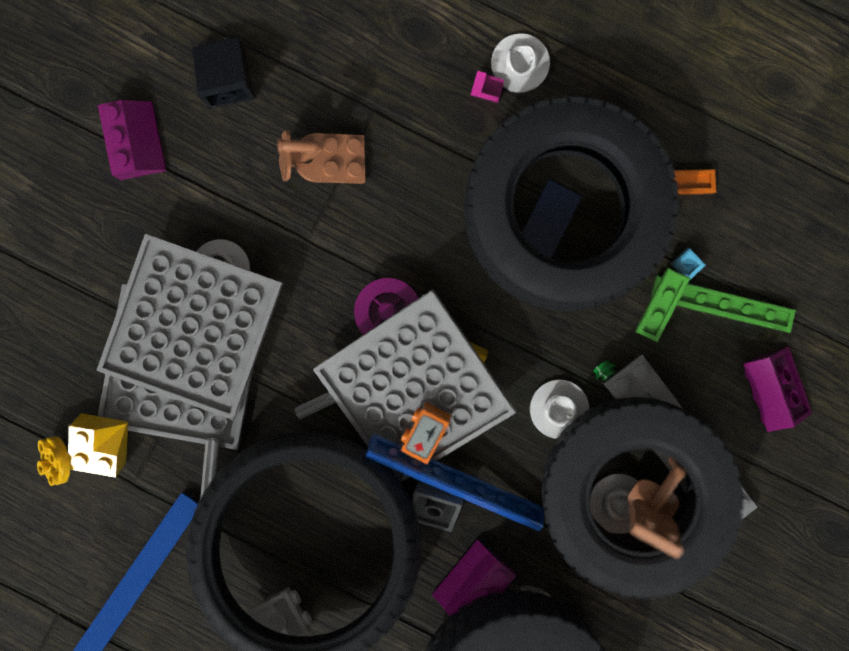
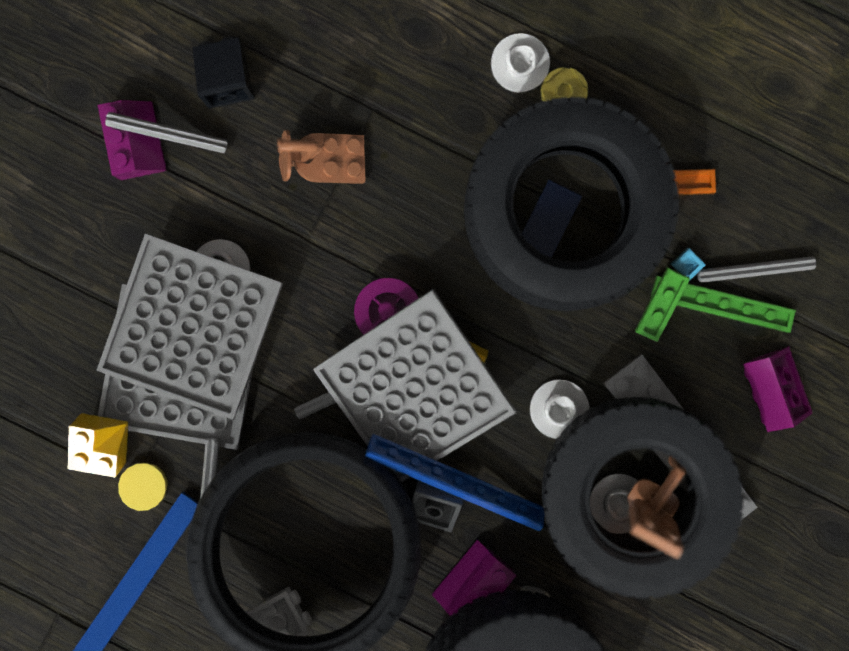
(54, 460): yellow tile -> none
(142, 486): none -> light yellow tile
(165, 132): none -> light grey axle
(426, 432): brick -> none
(487, 87): dark pink panel -> none
(564, 83): none -> light yellow tile
(604, 370): green plate -> none
(756, 269): none -> light grey axle

